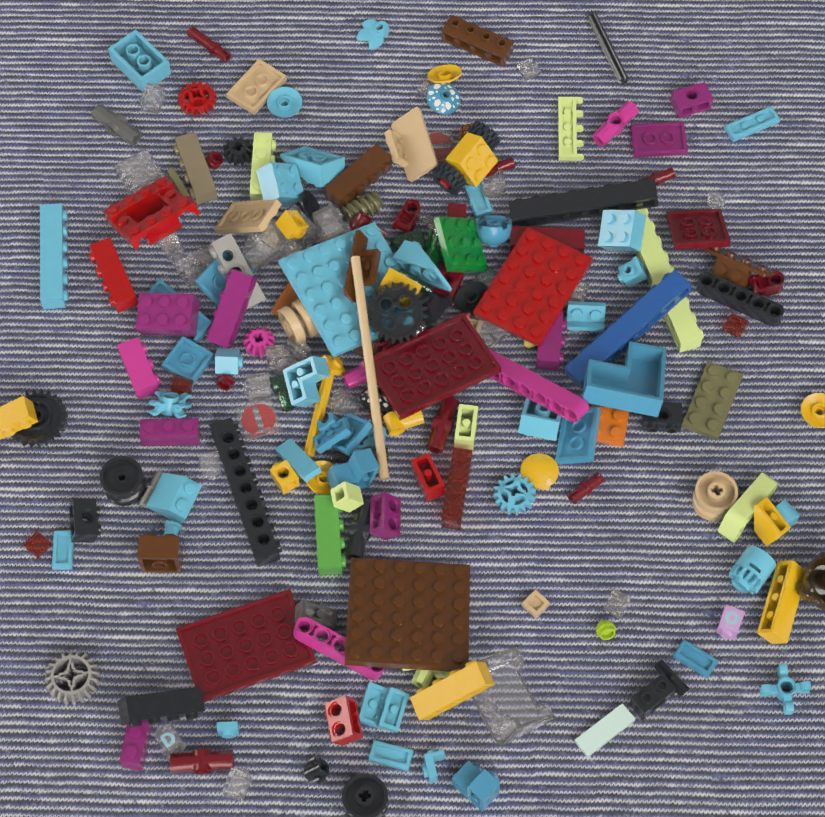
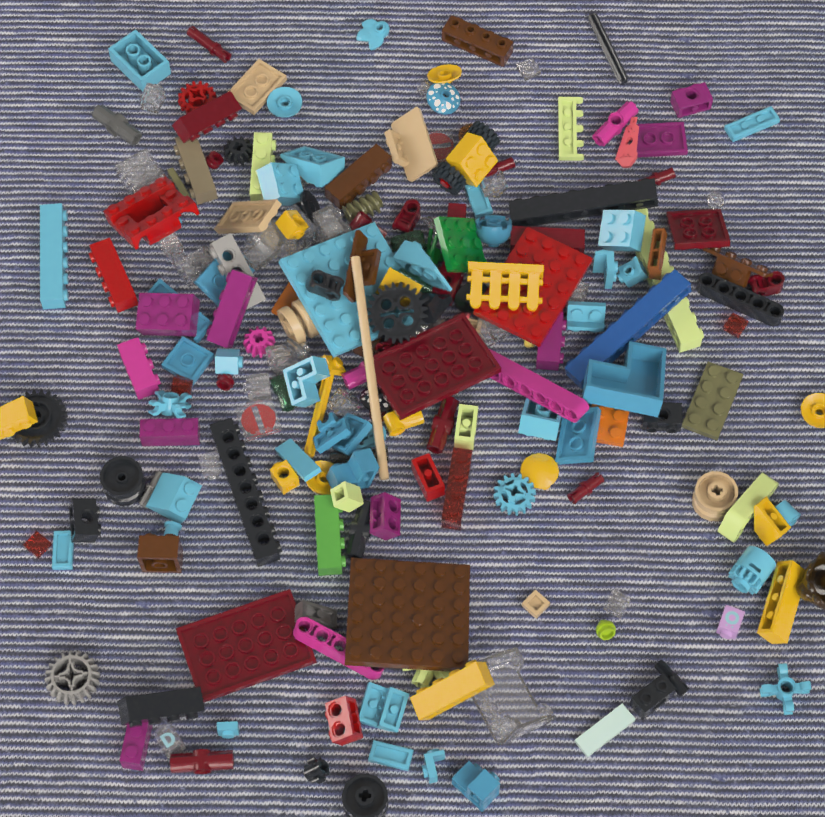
(206, 117): none -> dark red brick
(237, 784): clear brick -> none
(325, 286): none -> black piece
(497, 271): none -> yellow fence
(605, 264): none -> medium azure bracket
(628, 153): none -> coral piece
(658, 234): none -> dark orange piece
(695, 658): dark azure tile -> none

